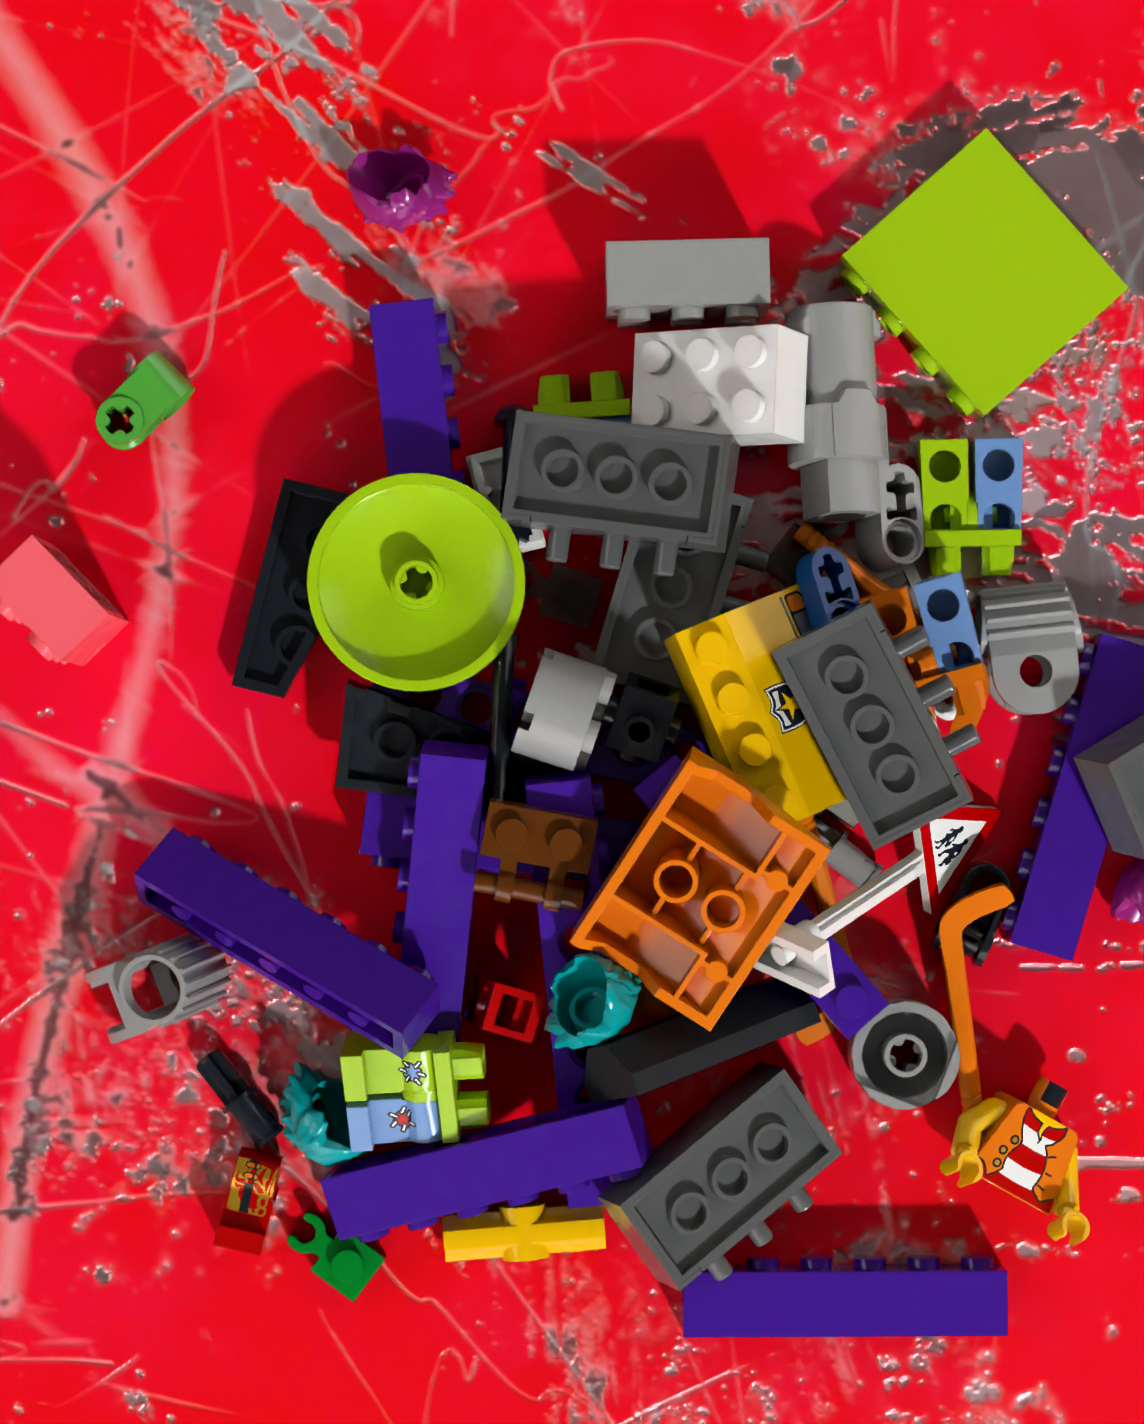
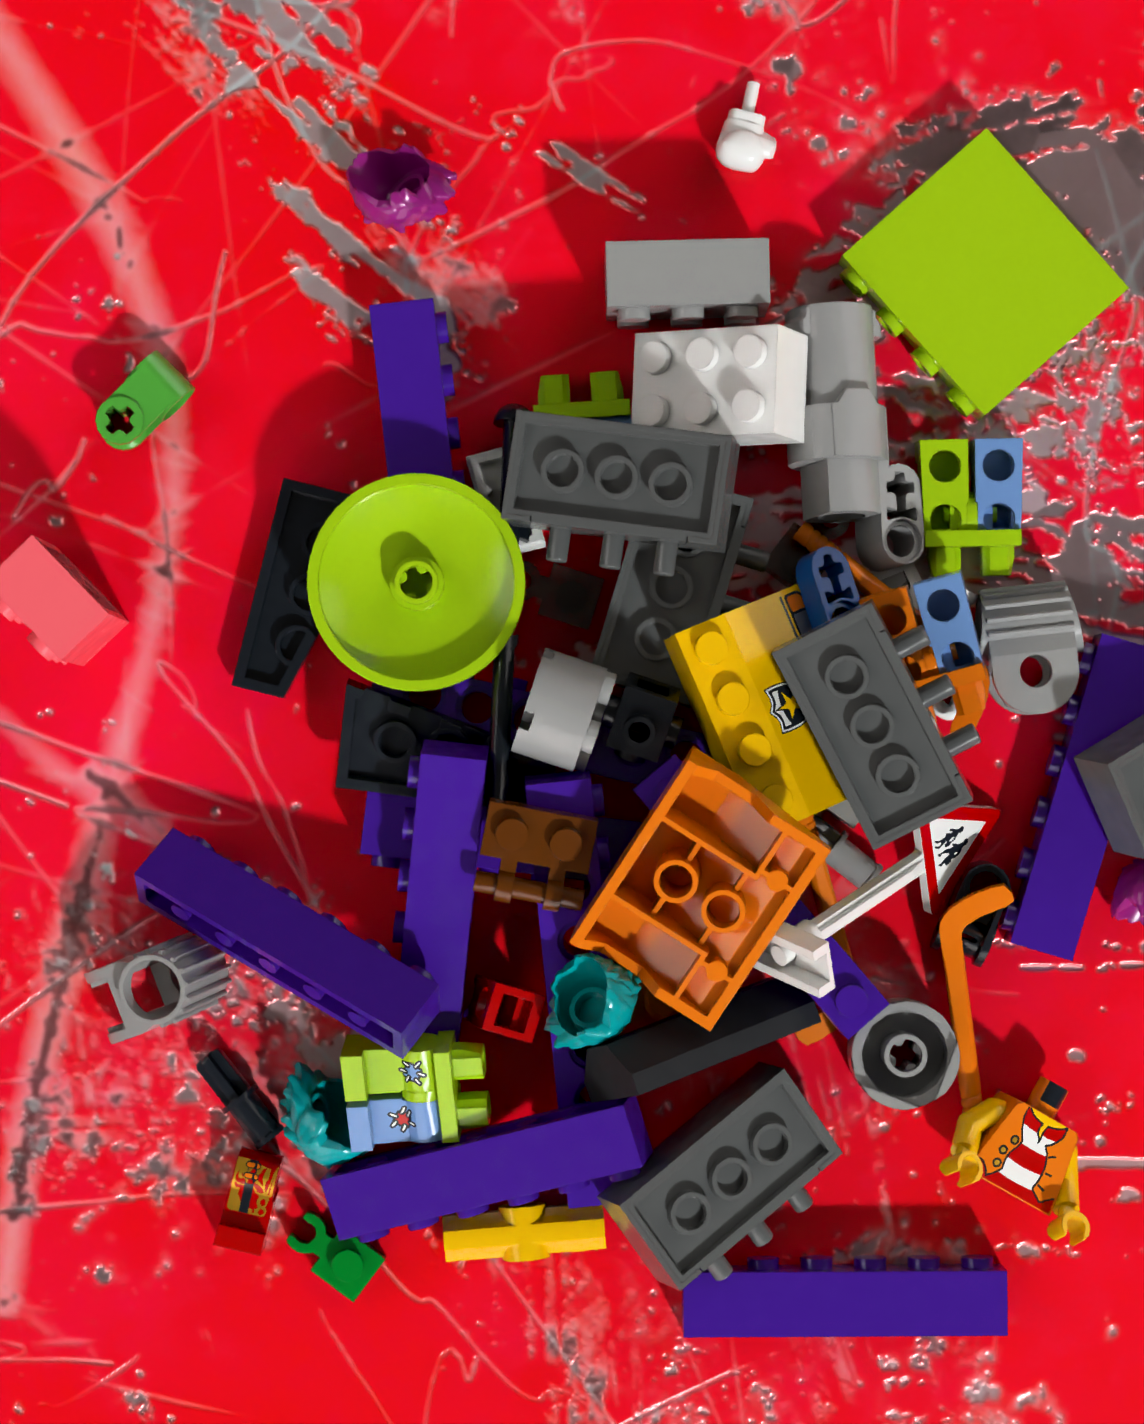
(742, 138): none -> white piece

